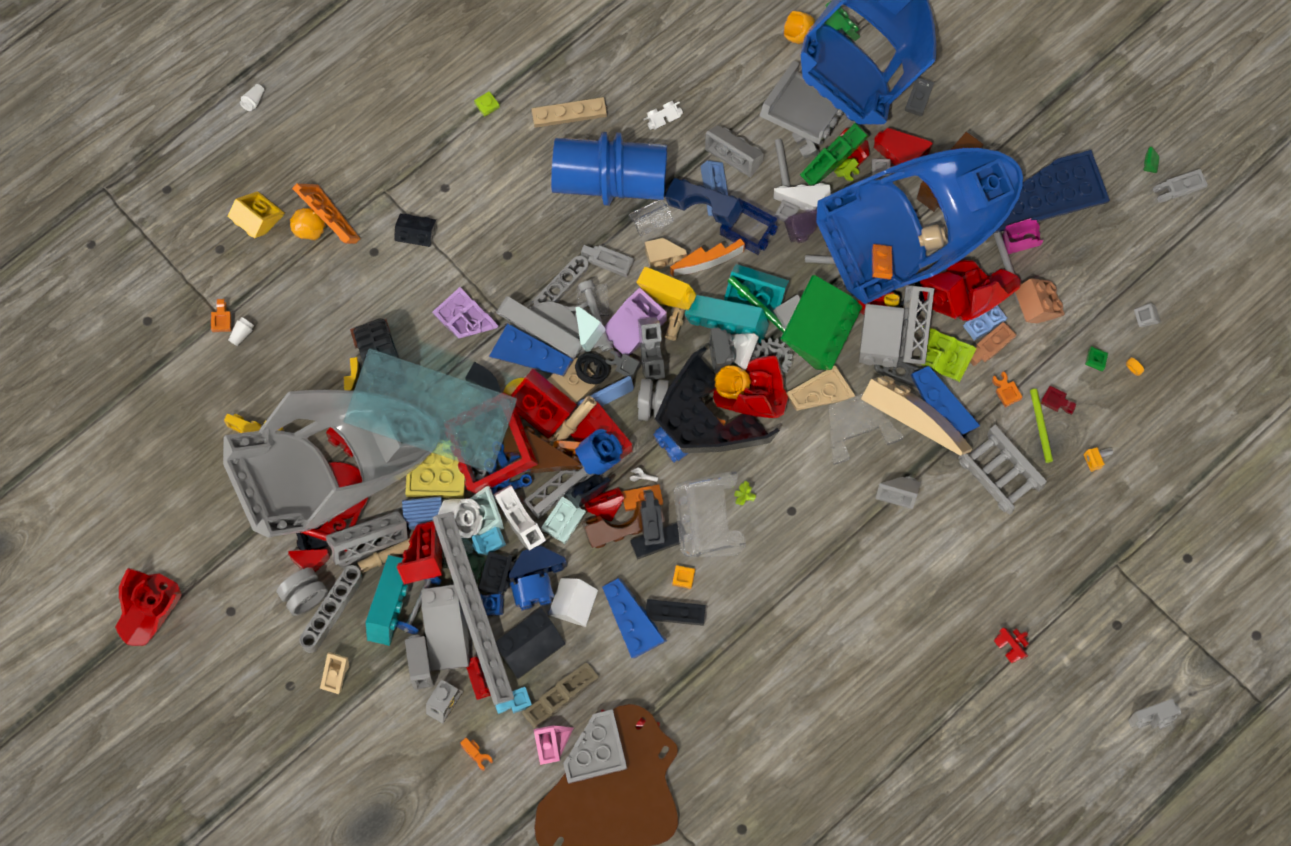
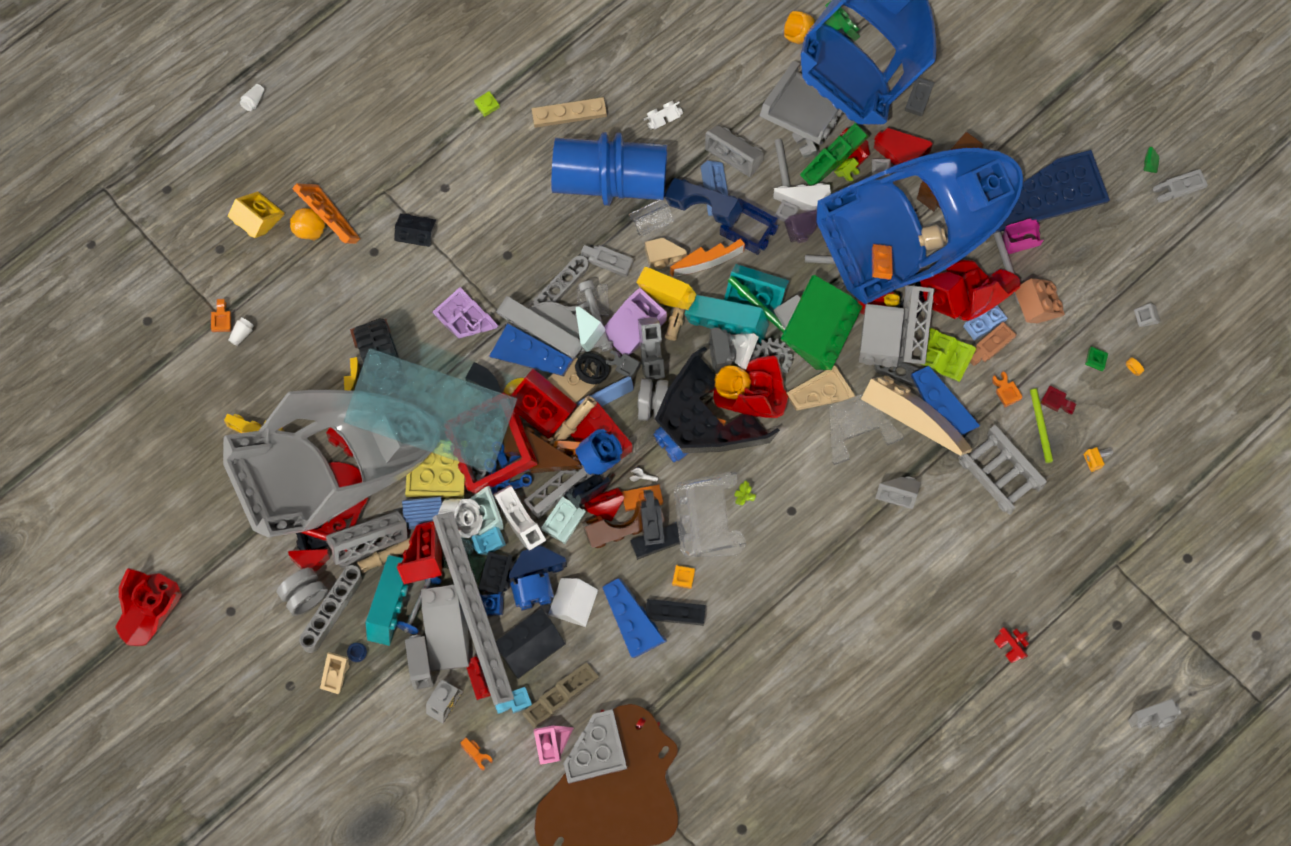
(356, 652): none -> dark blue plate

